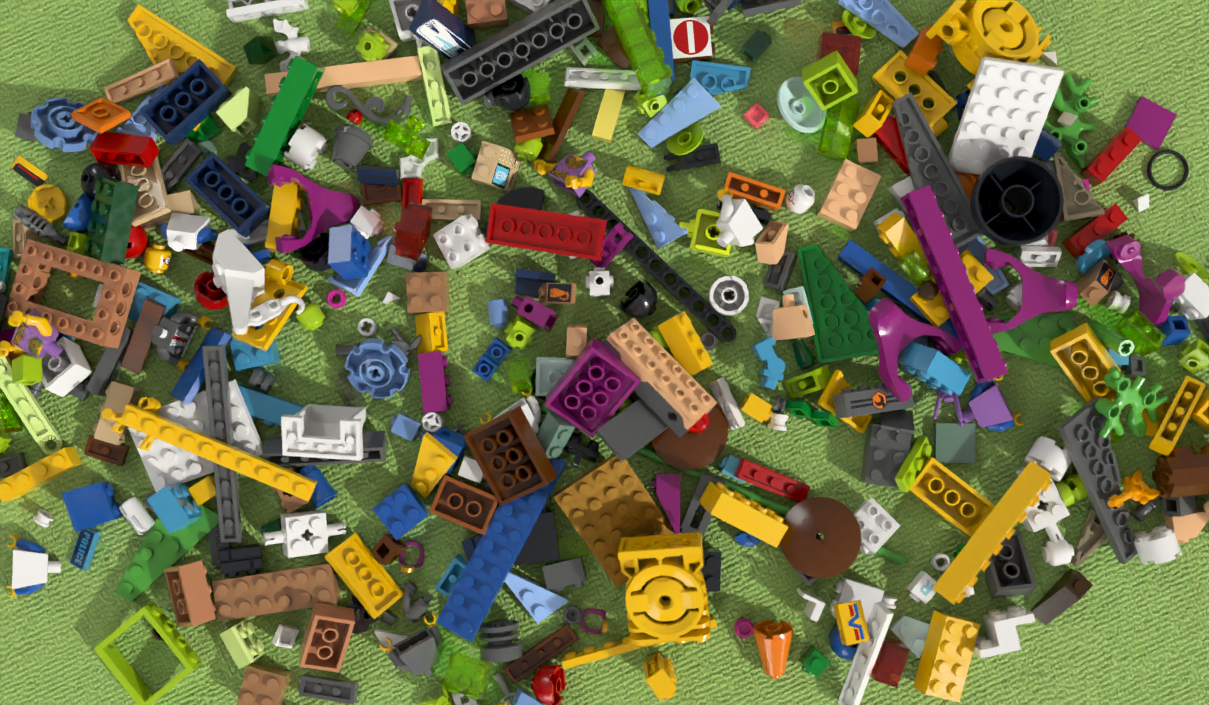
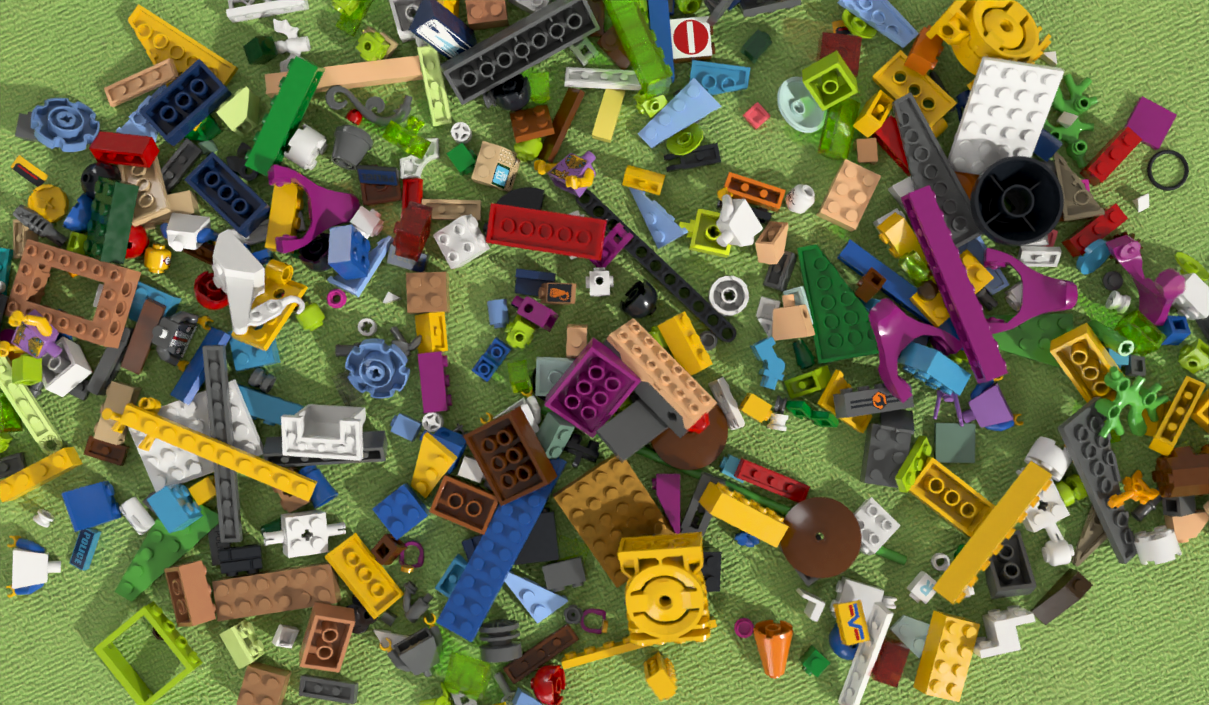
(101, 115): orange tile -> none
(1096, 282): medium nougat slope -> none

